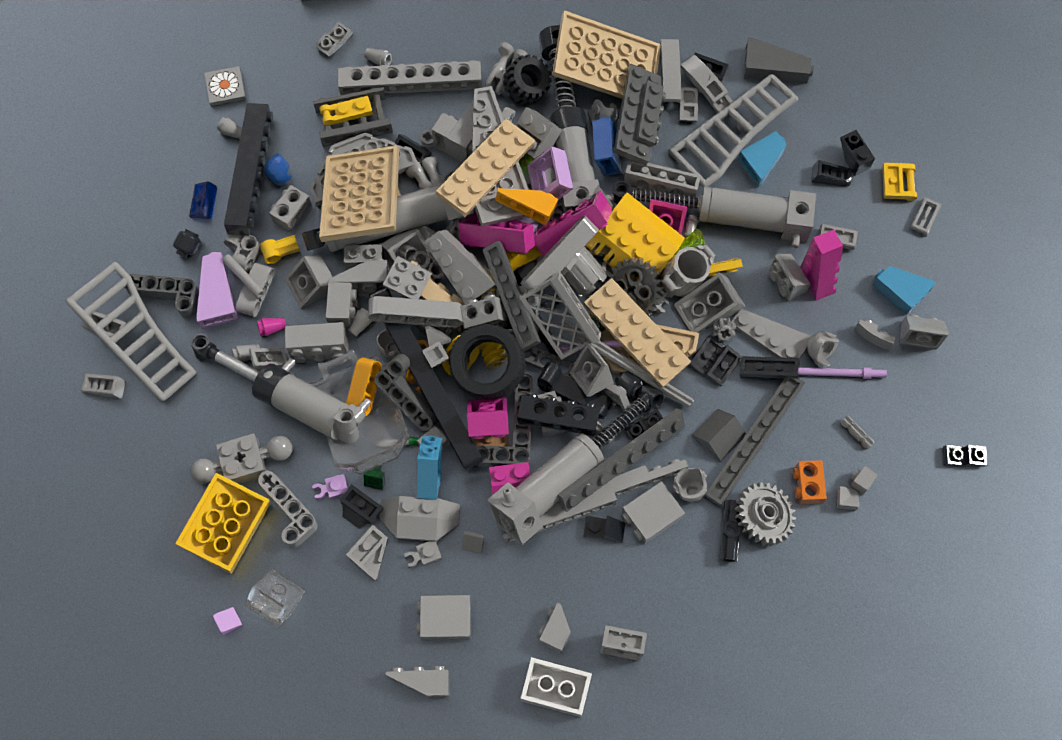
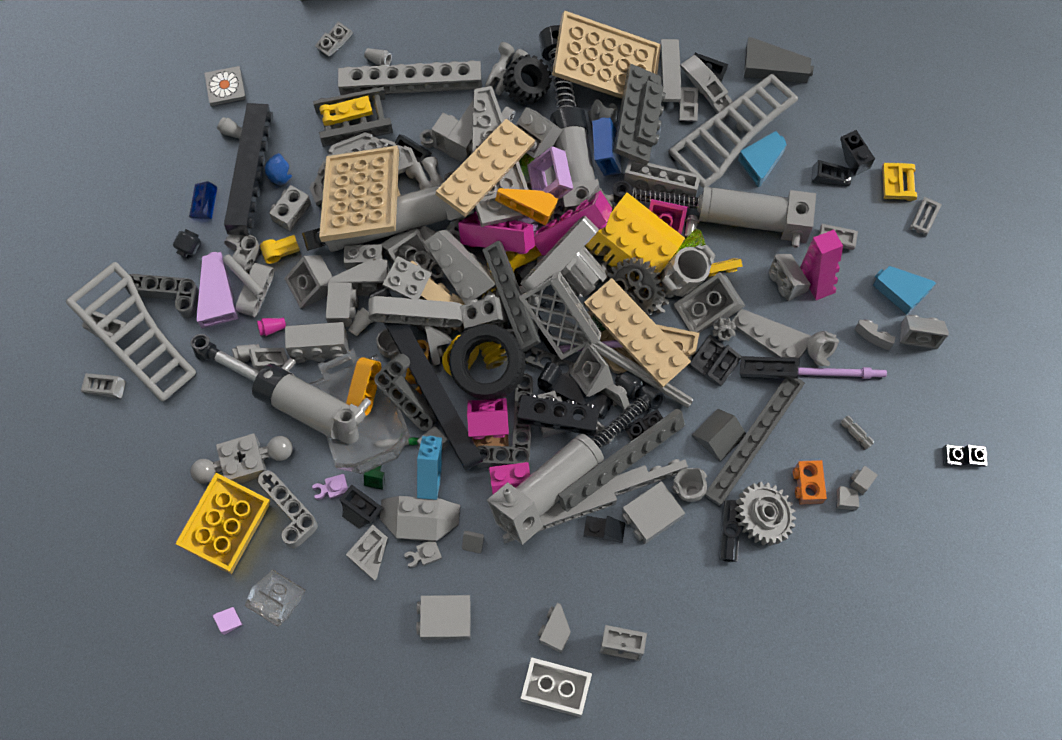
(429, 683): light grey slope -> none
(436, 354): light grey brick -> none

